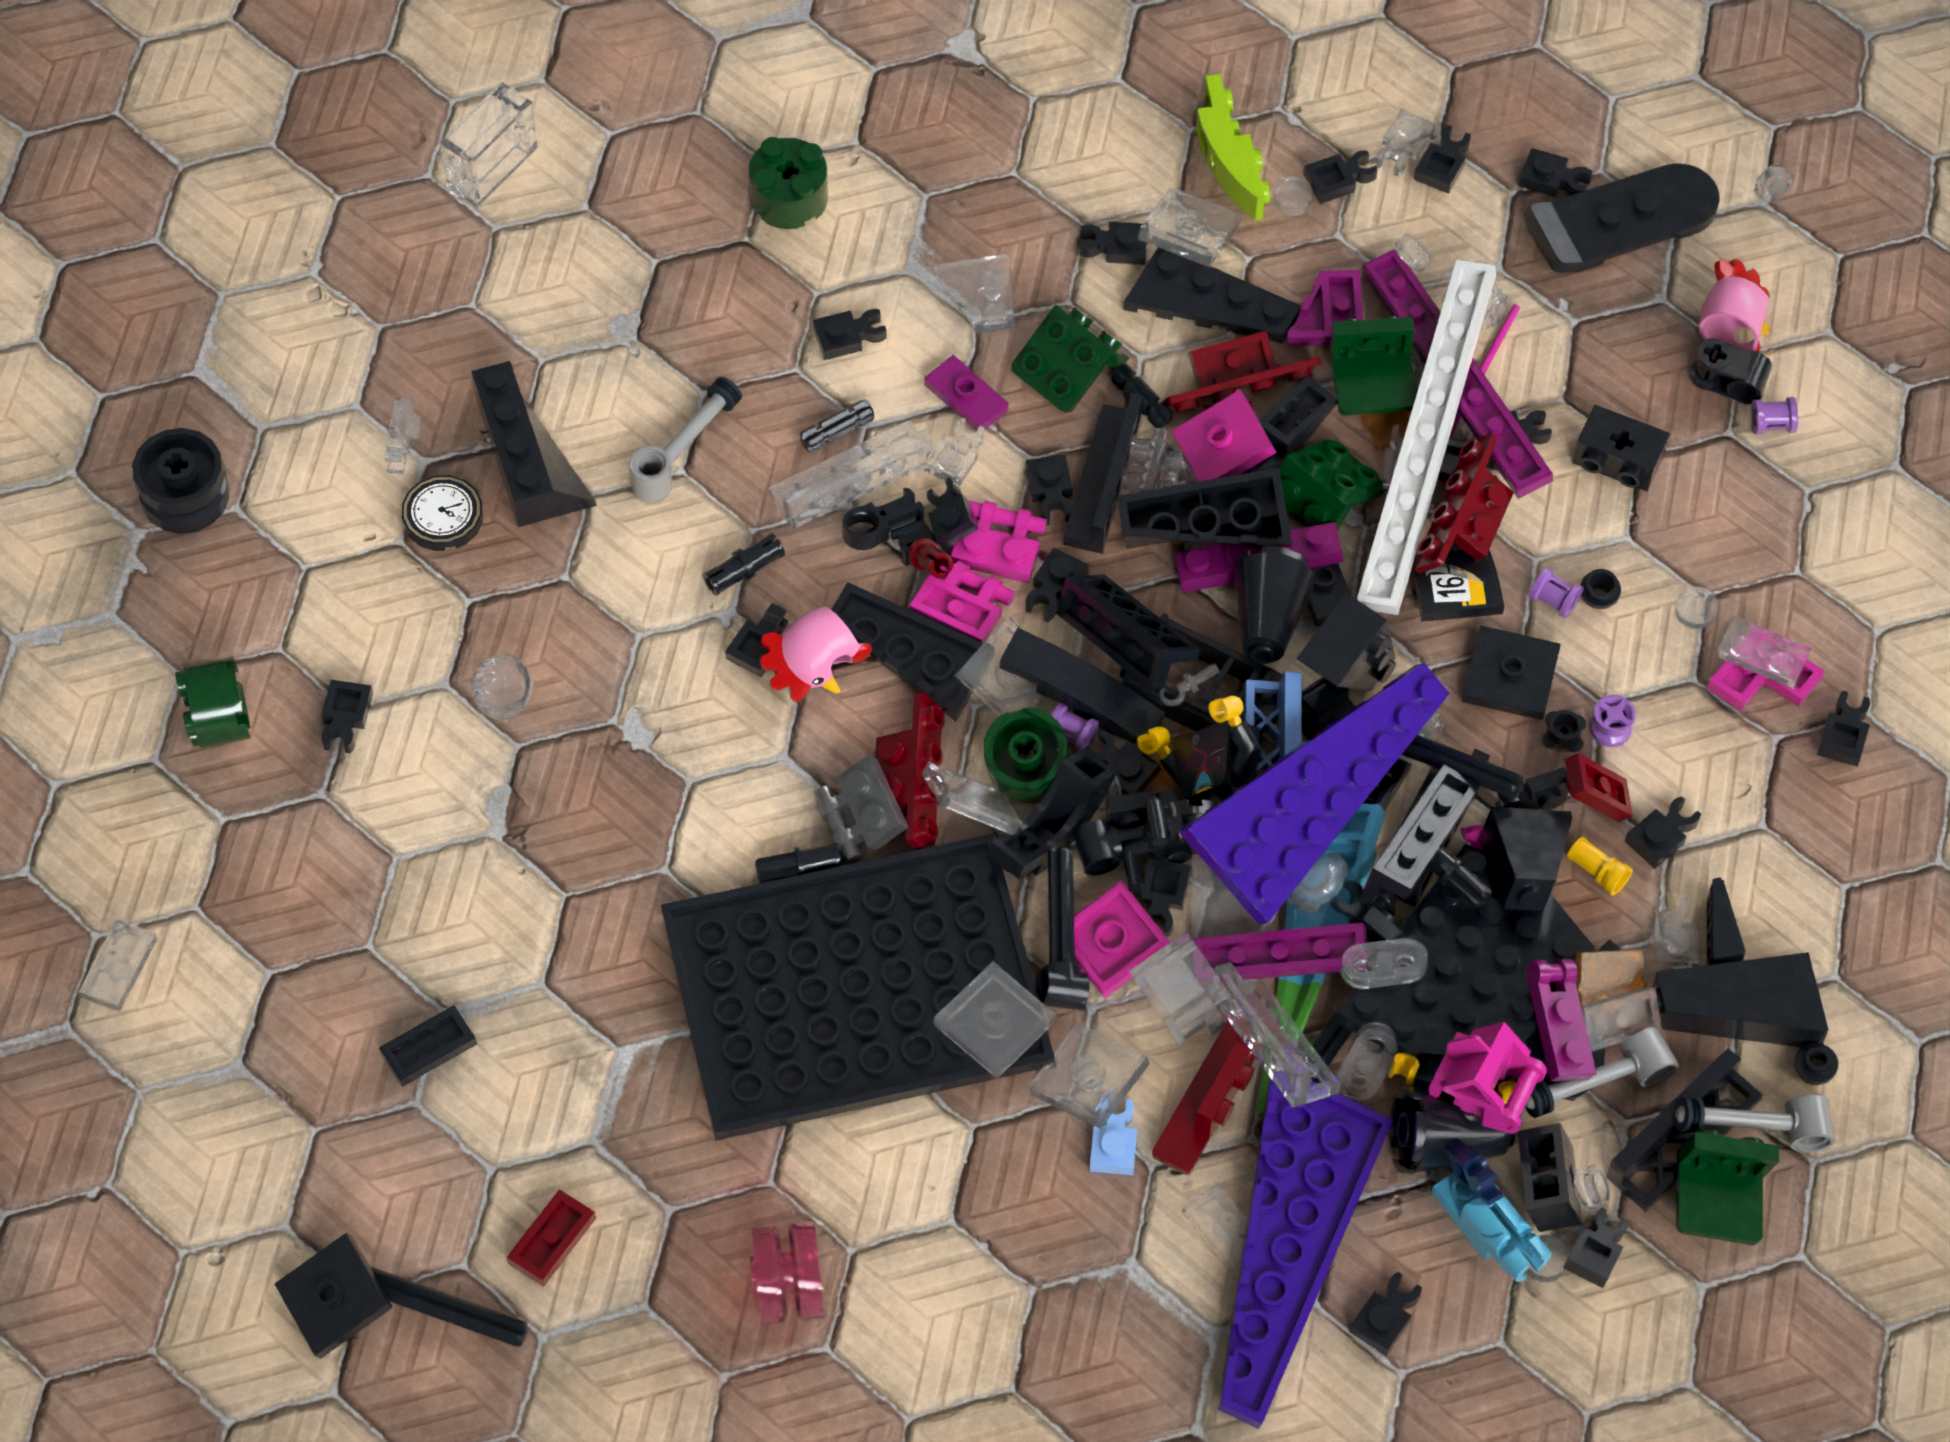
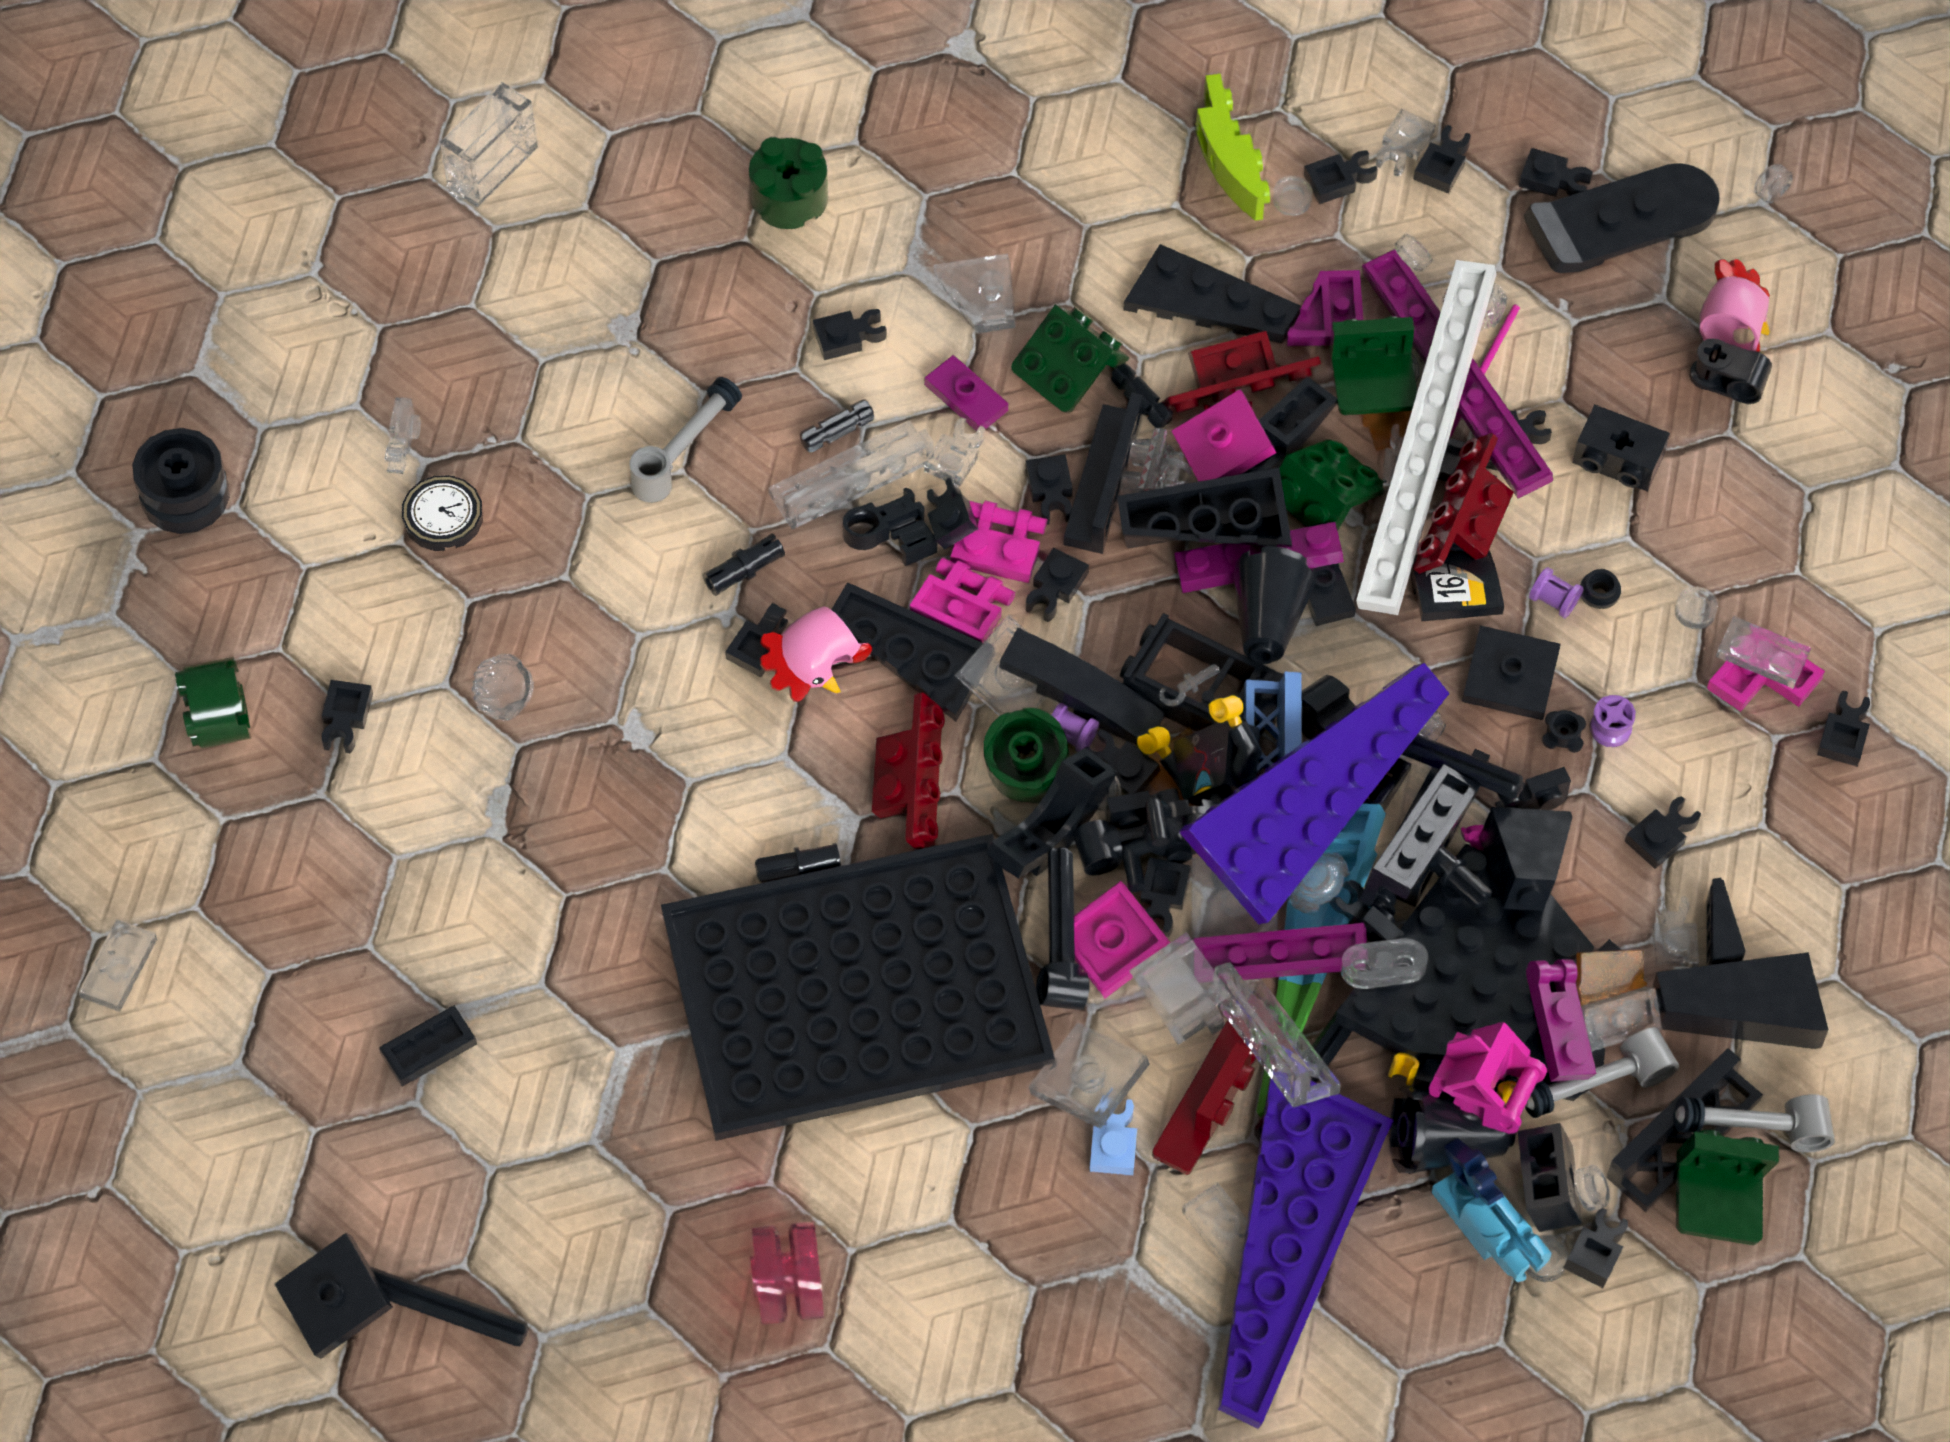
(530, 463): black wedge -> none
(551, 1237): dark red plate -> none
(871, 803): flat silver plate -> none
(925, 555): dark red pin -> none
(971, 798): clear plate -> none
(994, 1019): clear plate -> none
(1118, 242): black plate -> none
(1124, 628): black fence -> none
(1189, 227): clear plate -> none
(1351, 647): black wedge -> none
(1368, 1059): clear plate -> none
(1383, 1319): black plate -> none
(1598, 787): dark red plate -> none
(1608, 871): yellow pin -> none
(1774, 416): medium lavender bush -> none
(1812, 1074): black plate -> none

